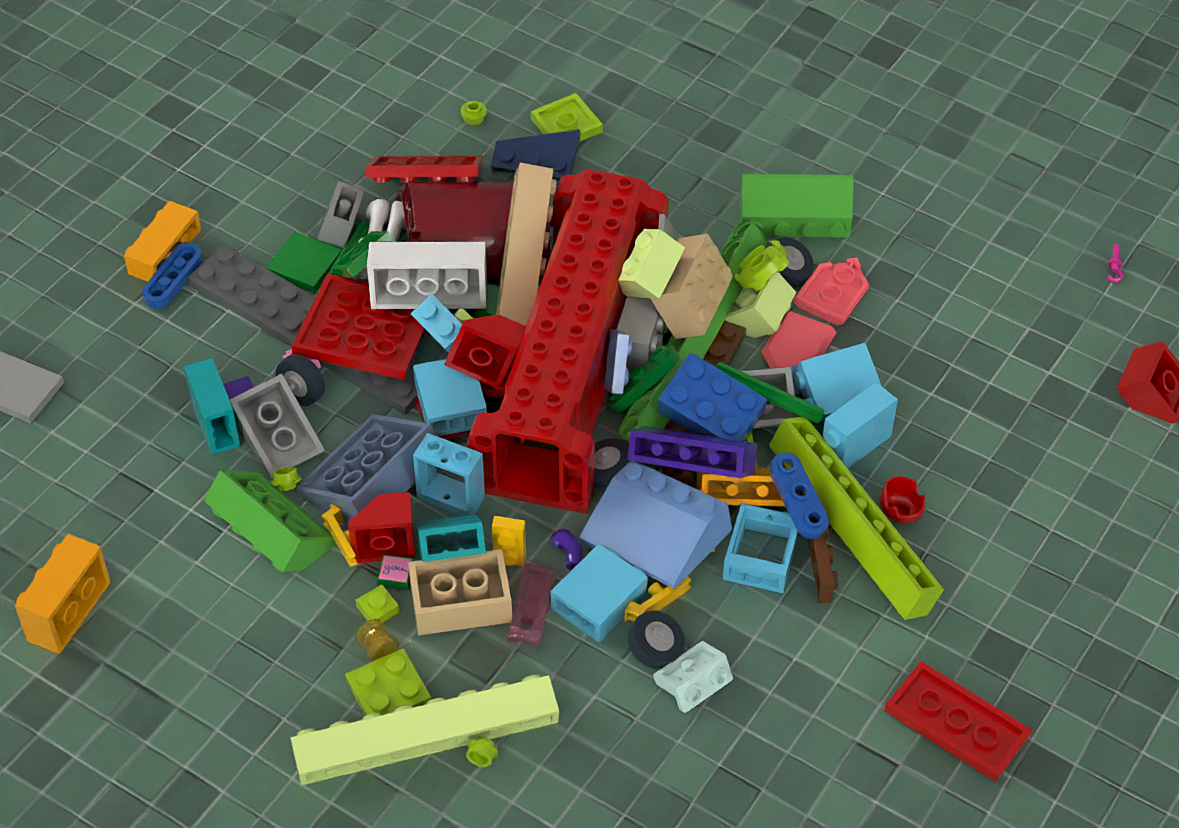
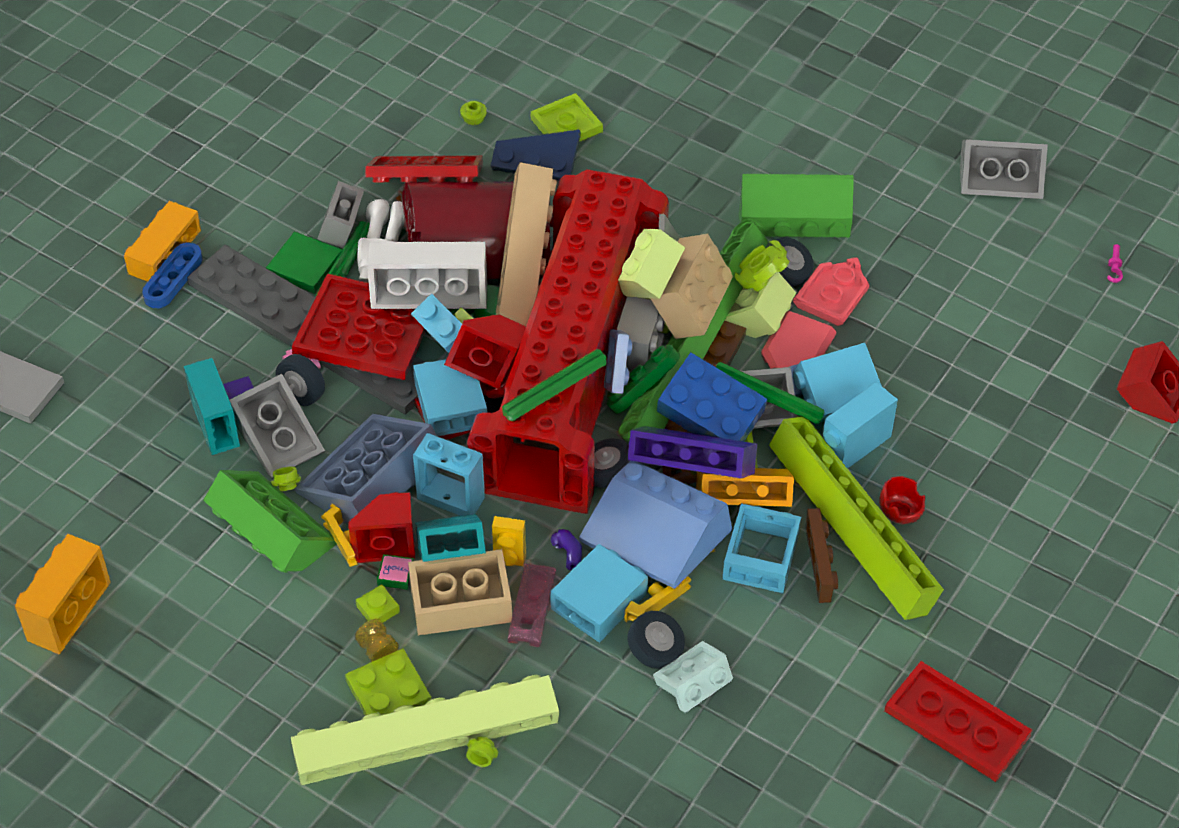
(357, 257): green tile -> none
(554, 385): none -> green axle
(798, 506): blue plate -> none
(1003, 168): none -> light grey slope

